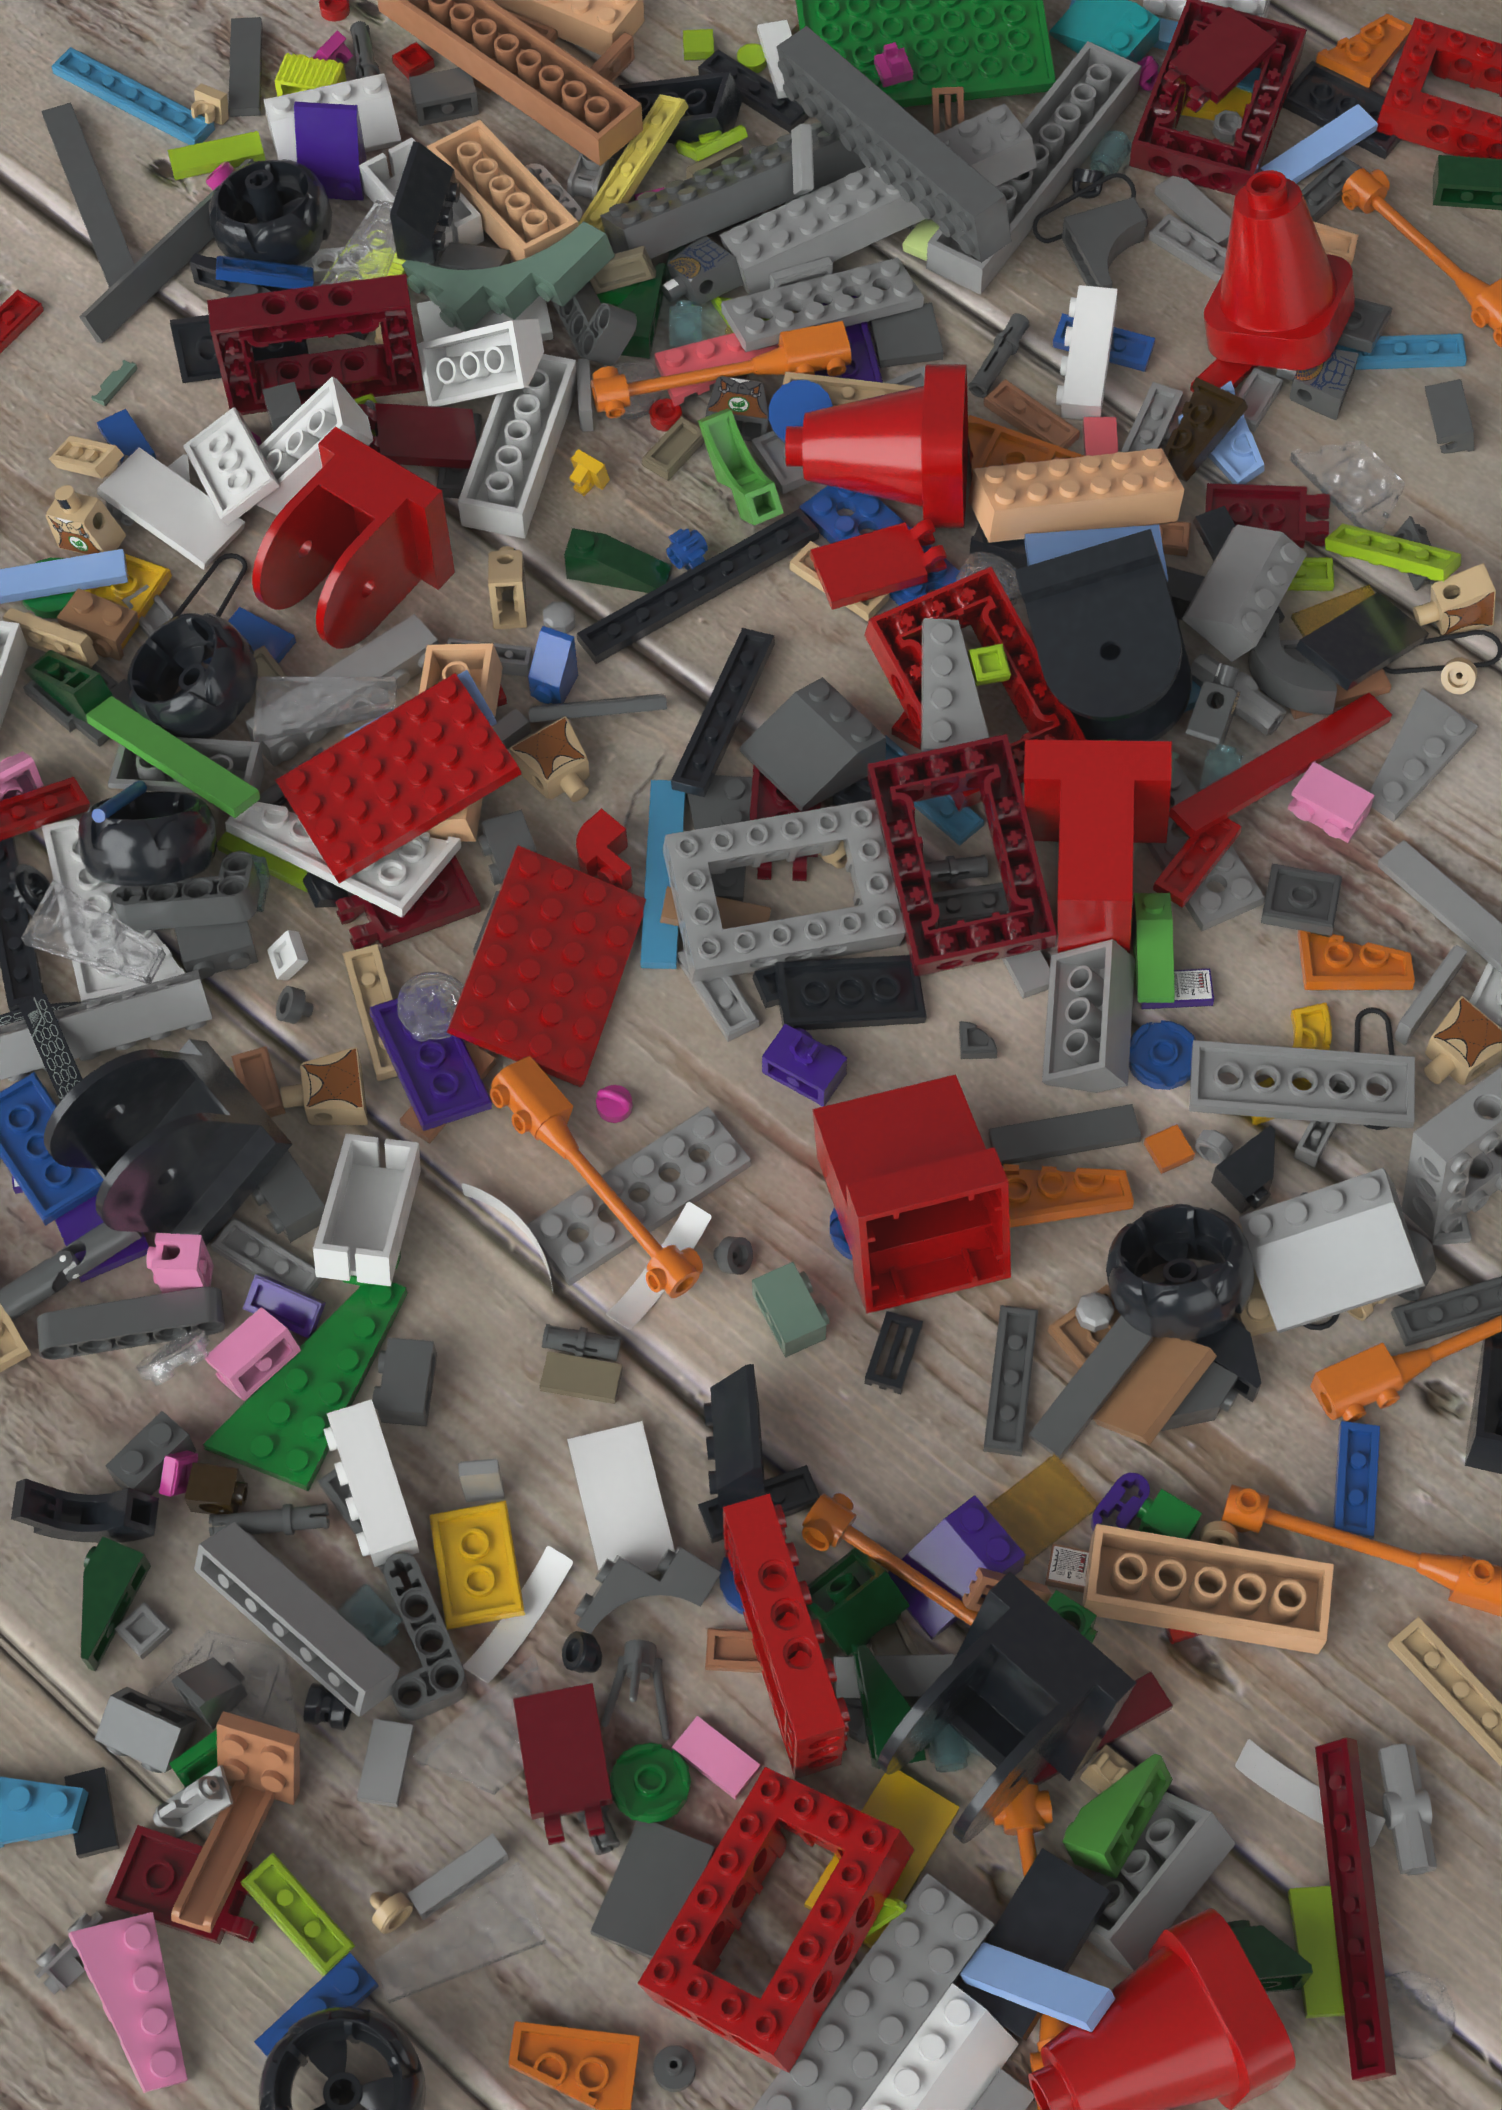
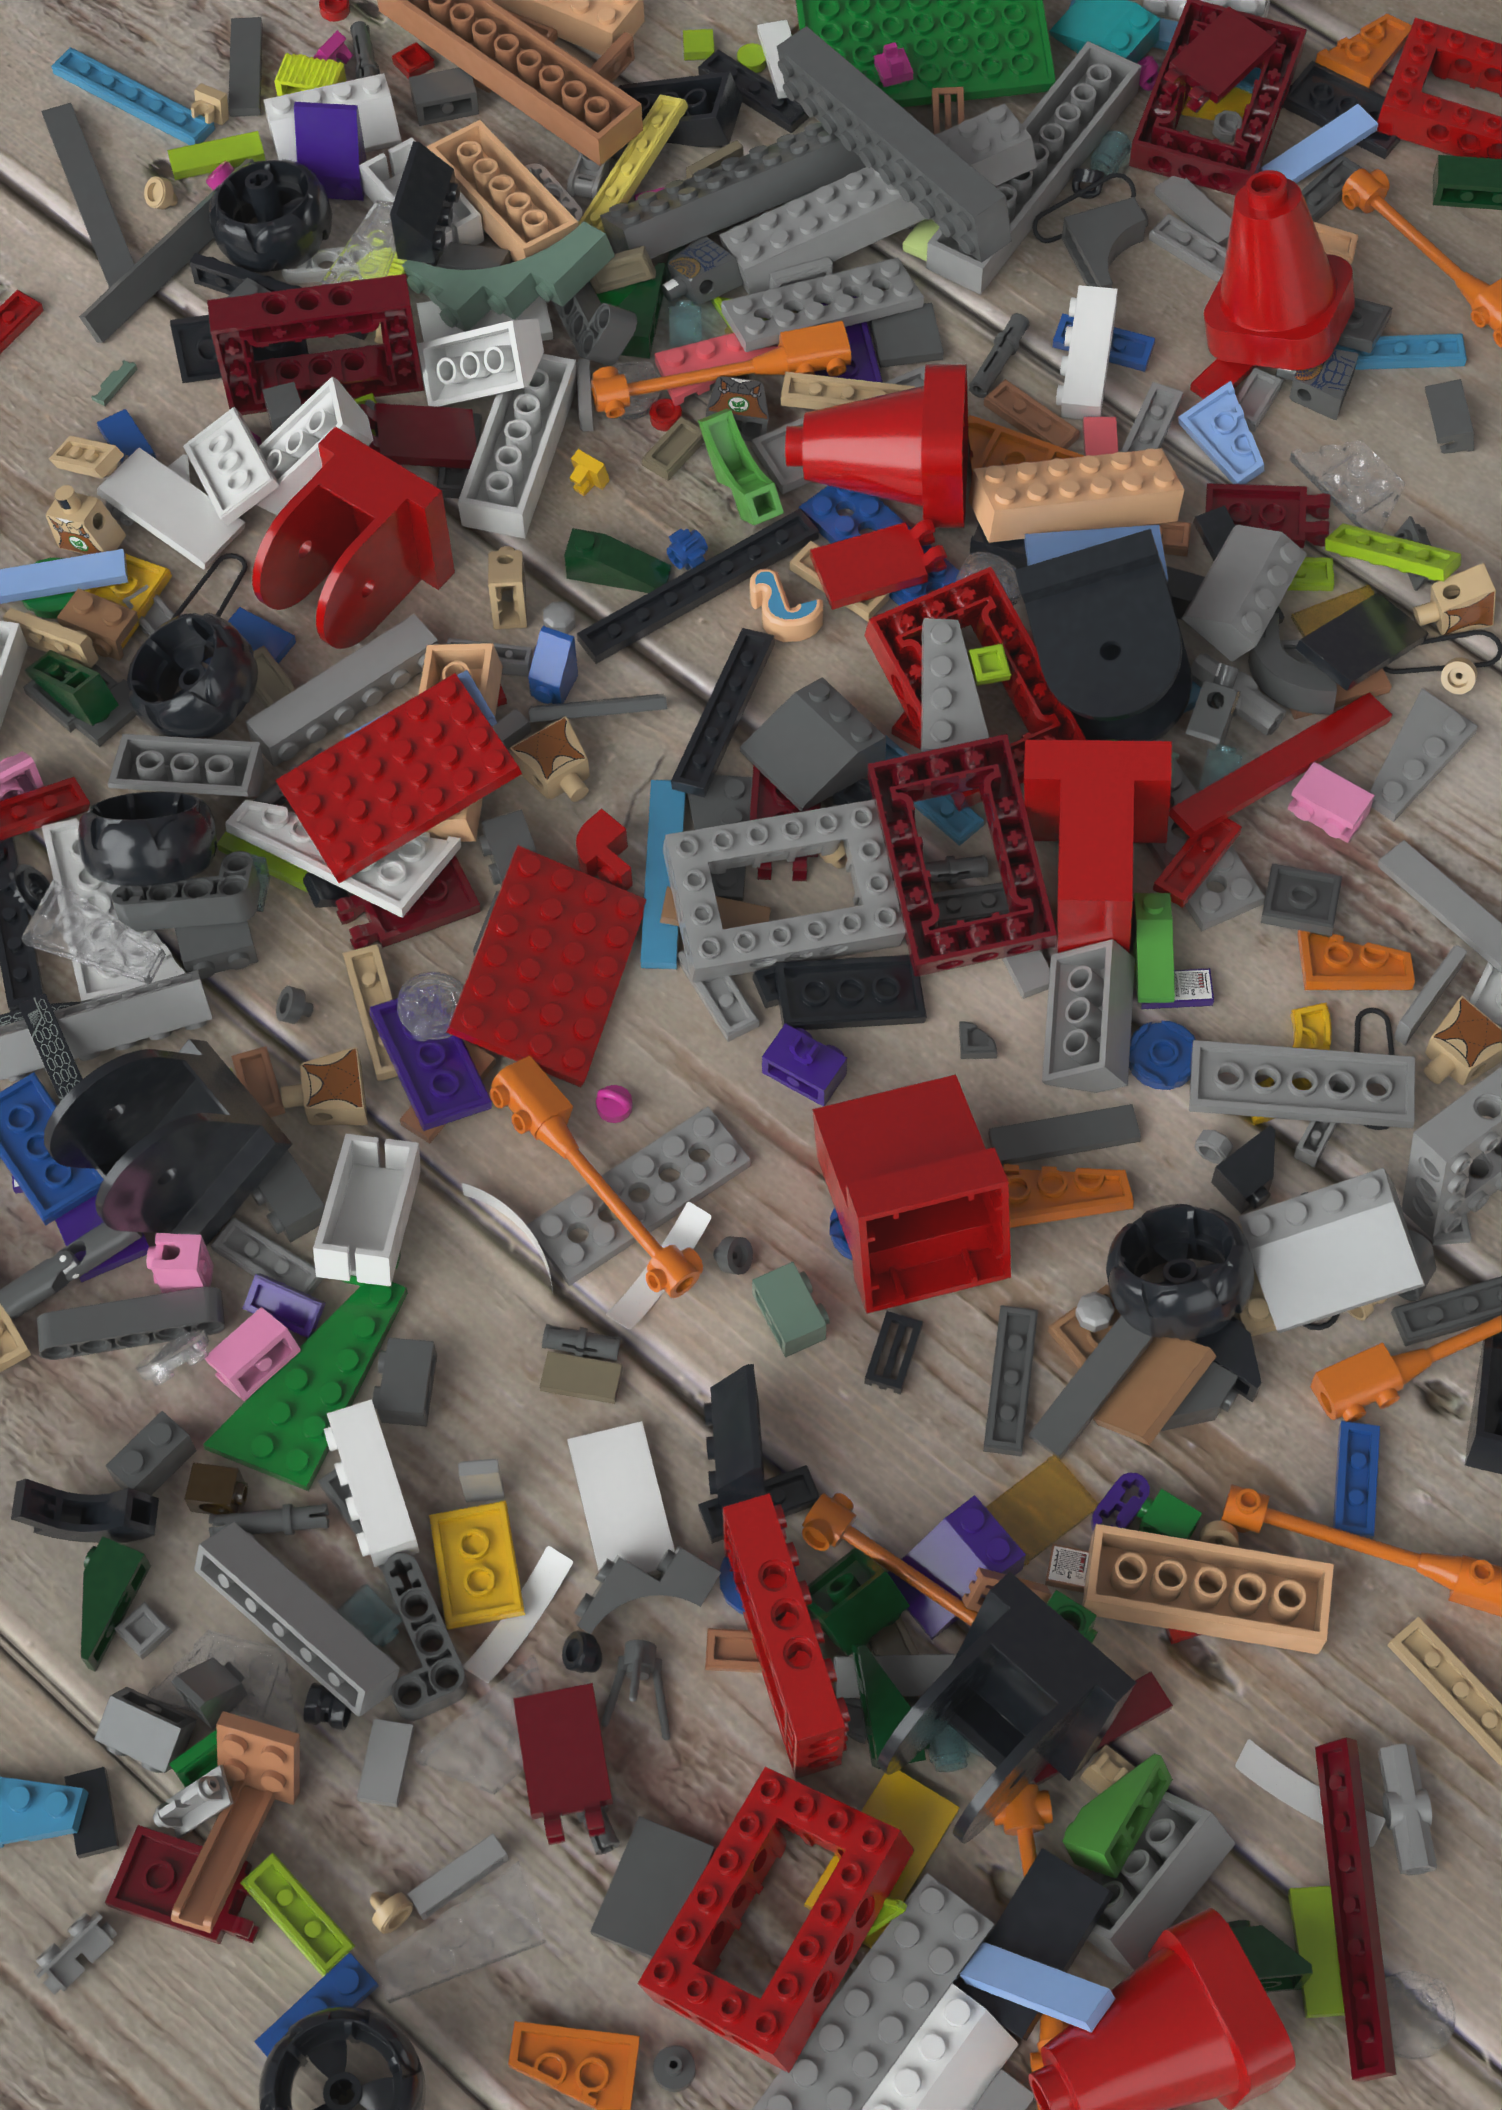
(119, 801): blue bar -> none
(132, 1983): bright pink wing -> none
(159, 193): none -> tan tile
(173, 757): bright green tile -> none
(176, 1472): dark pink tile -> none
(263, 273): blue tile -> none
(287, 955): white plate -> none
(313, 703): clear wing -> none
(650, 1783): green tile -> none
(710, 143): lime tile -> none
(716, 1757): bright pink tile -> none
(777, 617): none -> light nougat animal
(792, 402): blue tile -> none
(802, 159): light grey tile -> none
(1169, 1148): orange tile -> none
(1202, 427): dark brown wing -> none

